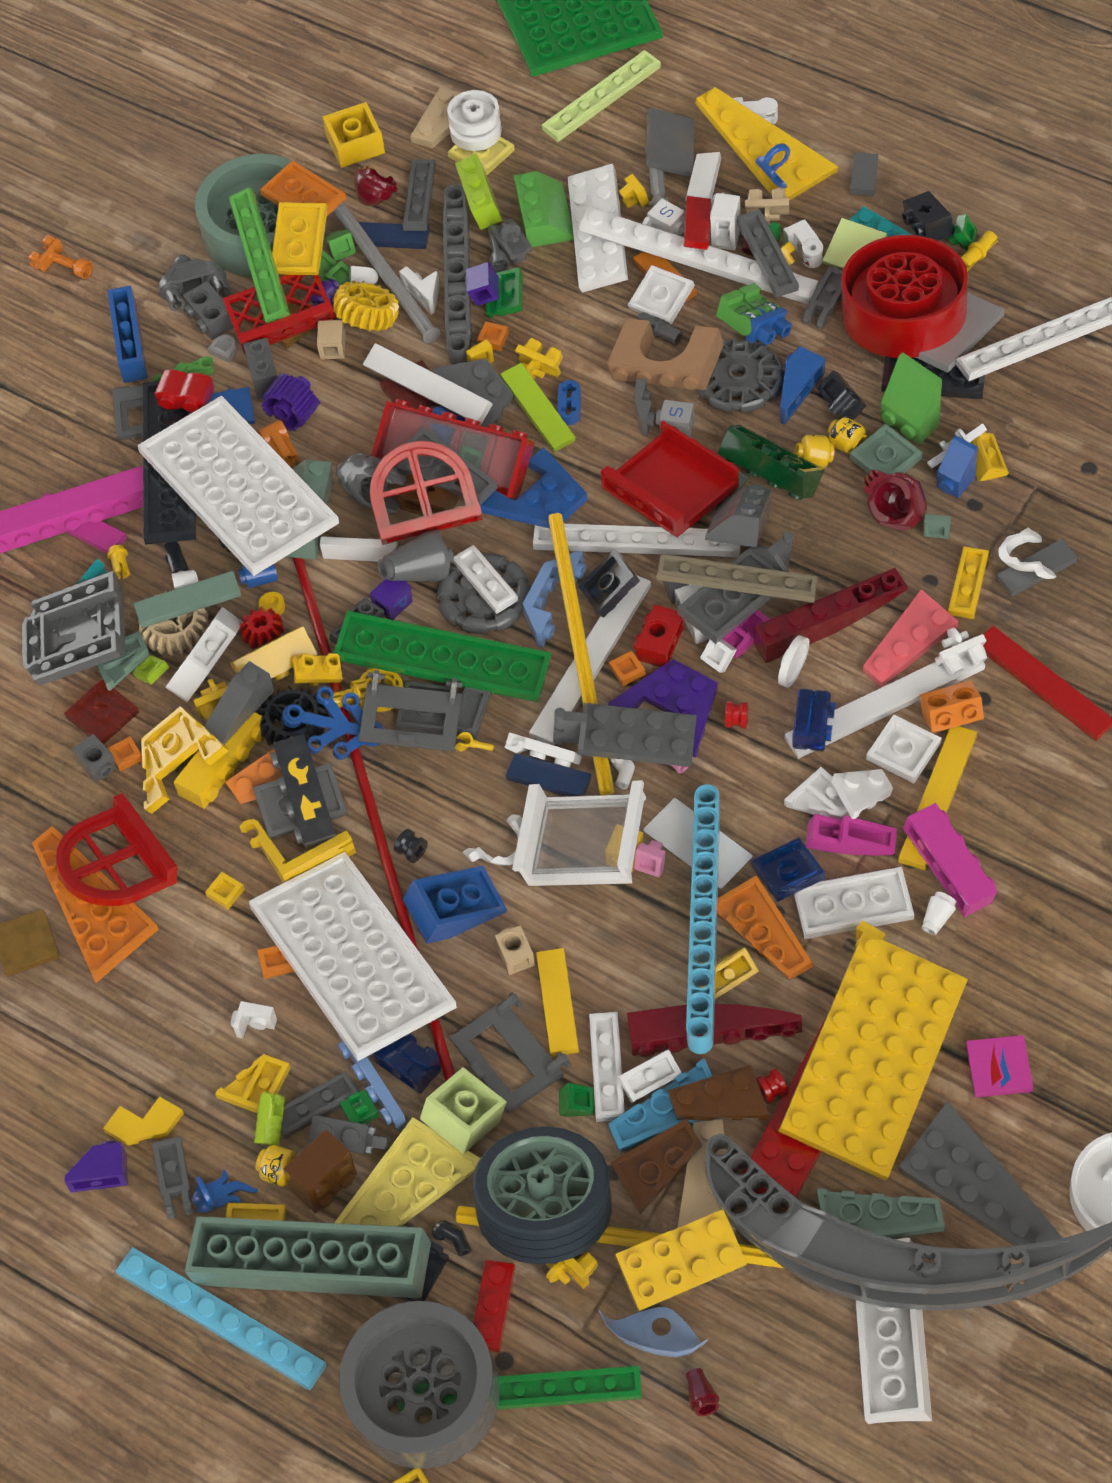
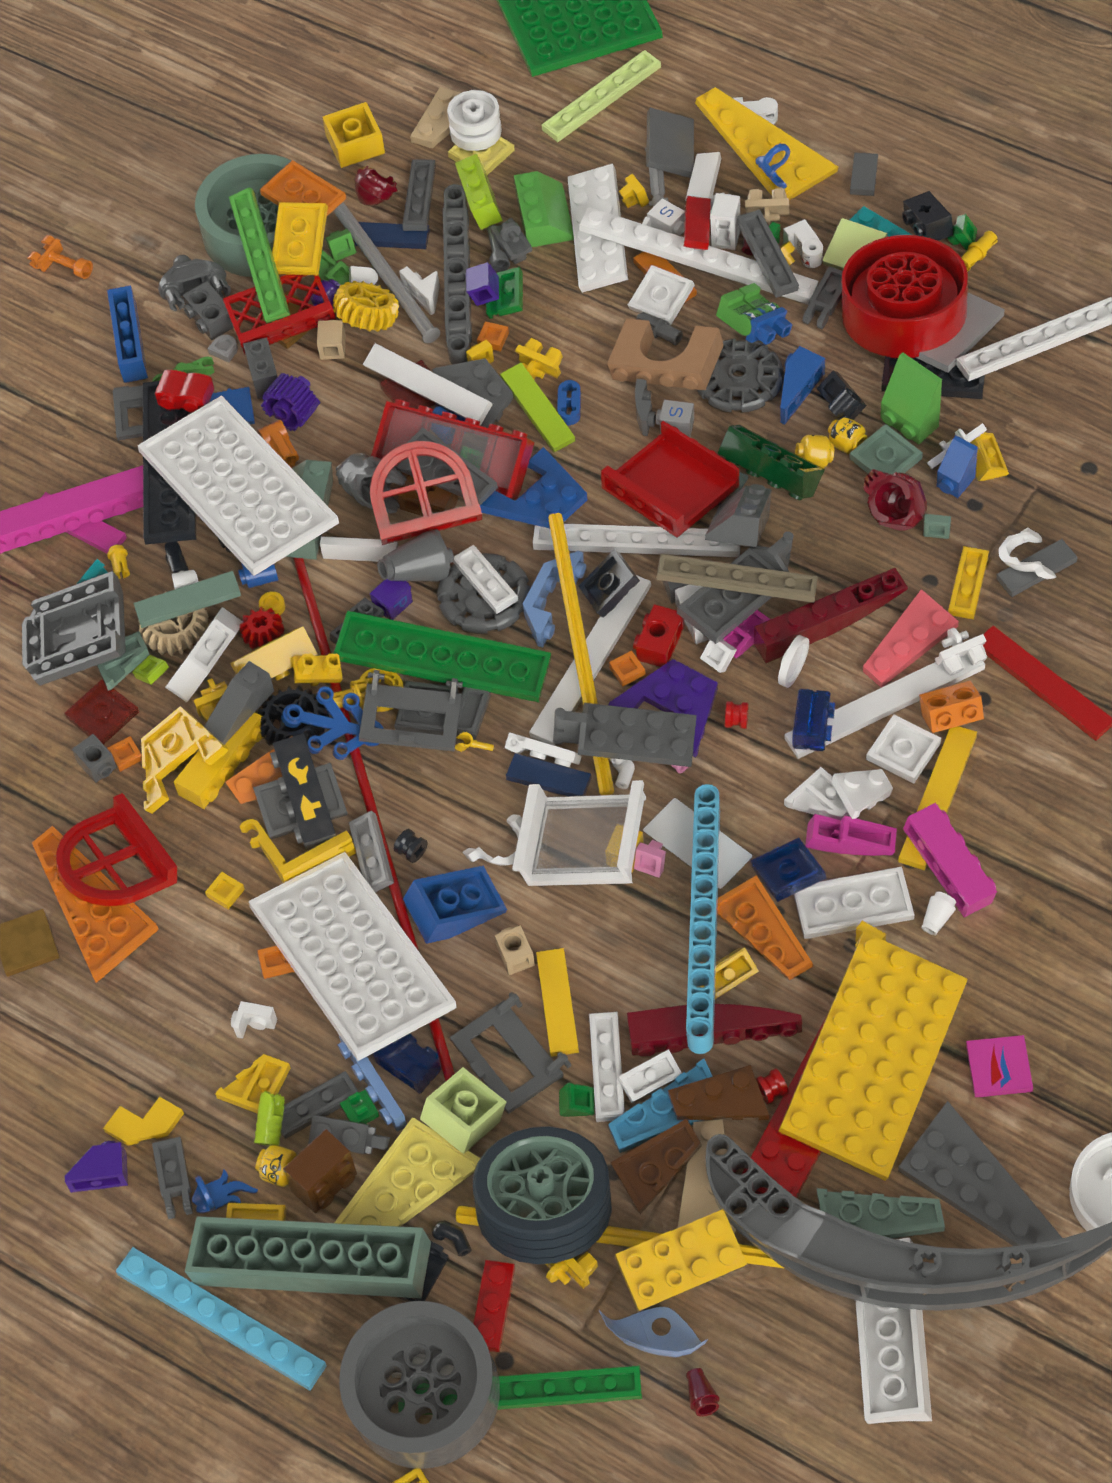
(371, 851): none -> light grey tile

